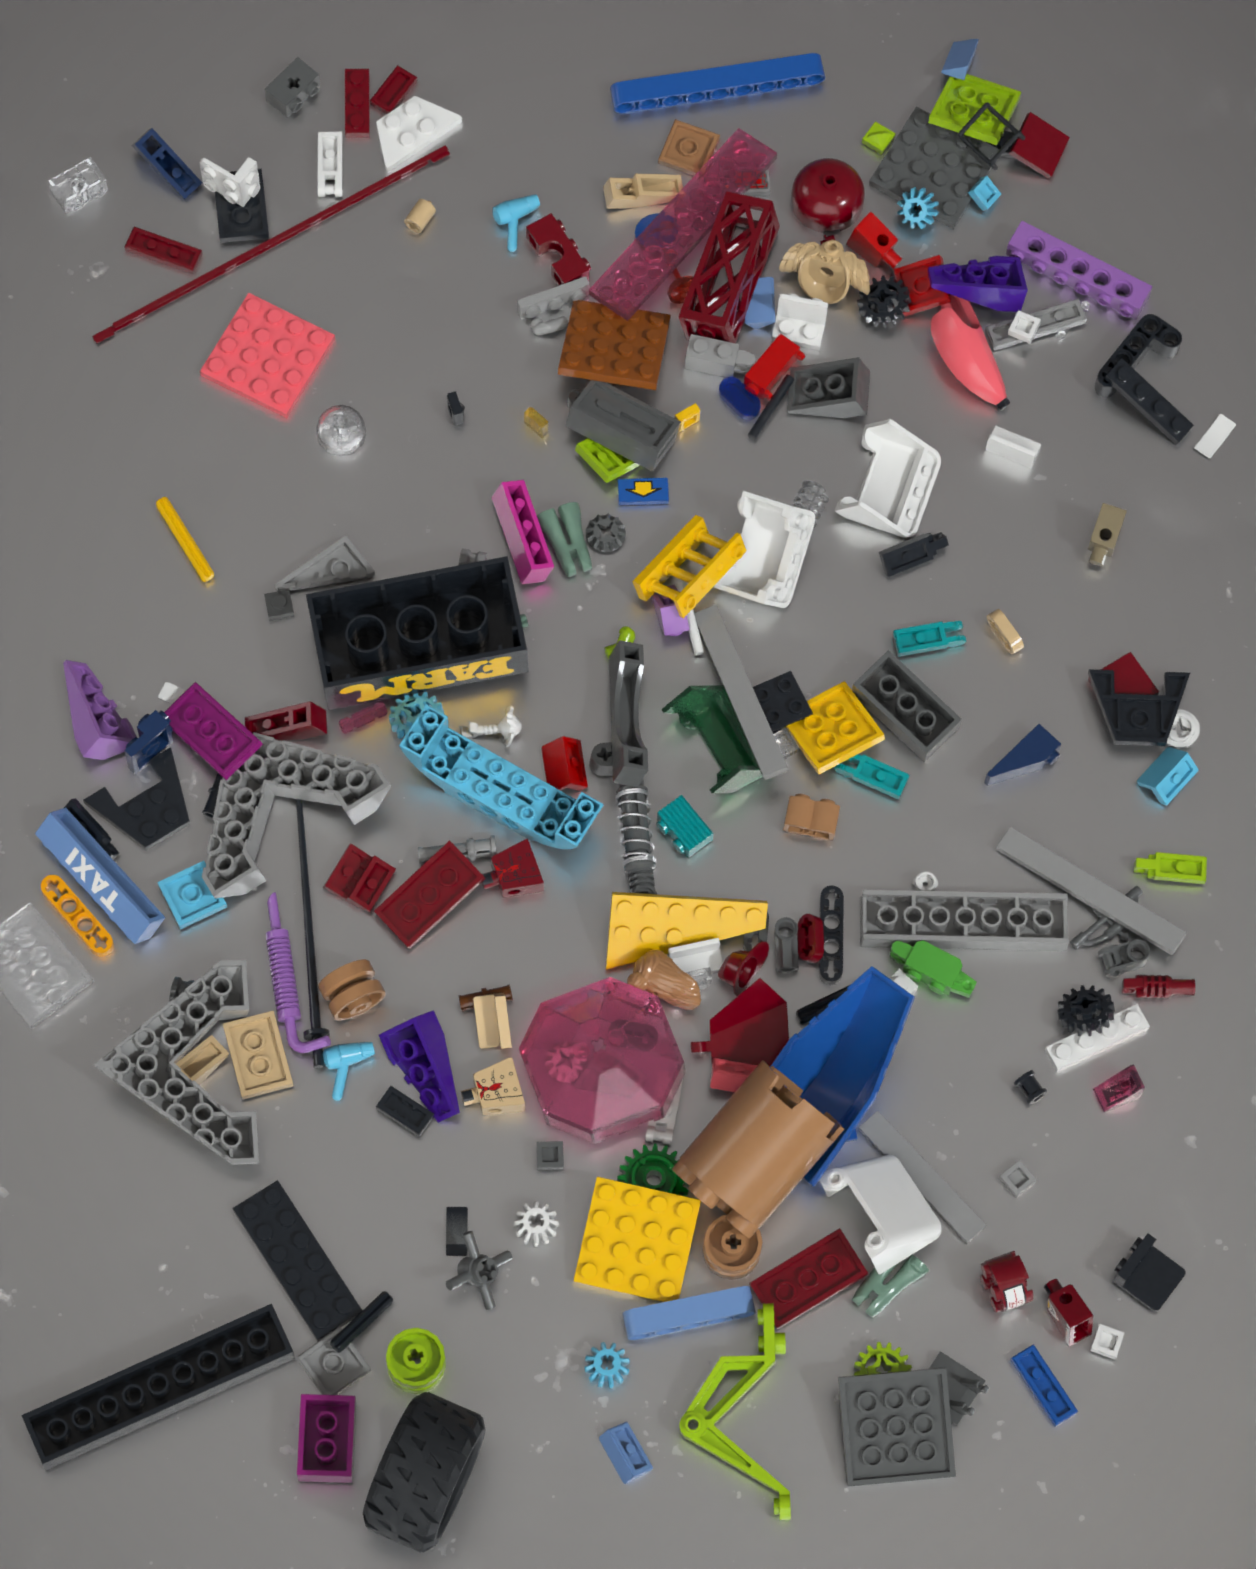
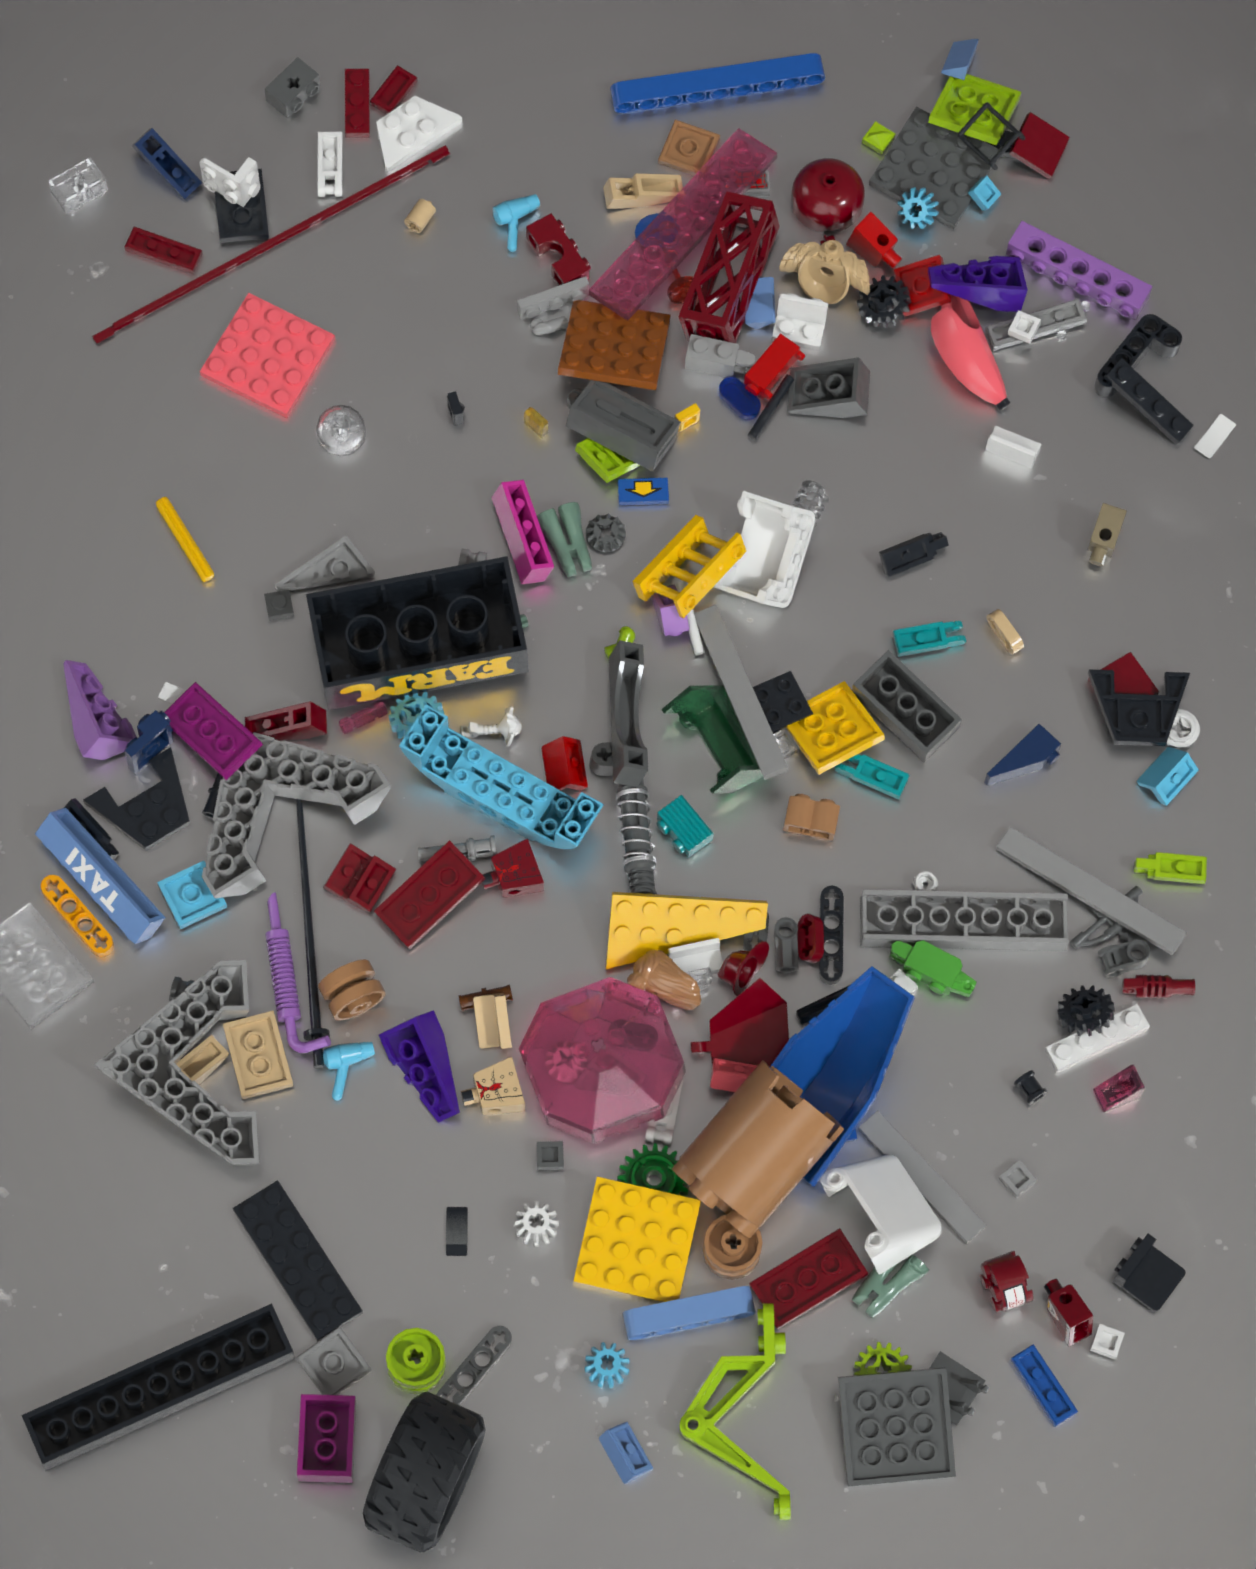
(361, 1321): black axle -> none
(405, 1111): black plate -> none
(476, 1371): none -> dark grey beam
(478, 1270): dark grey bar -> none
(895, 481): white windscreen -> none

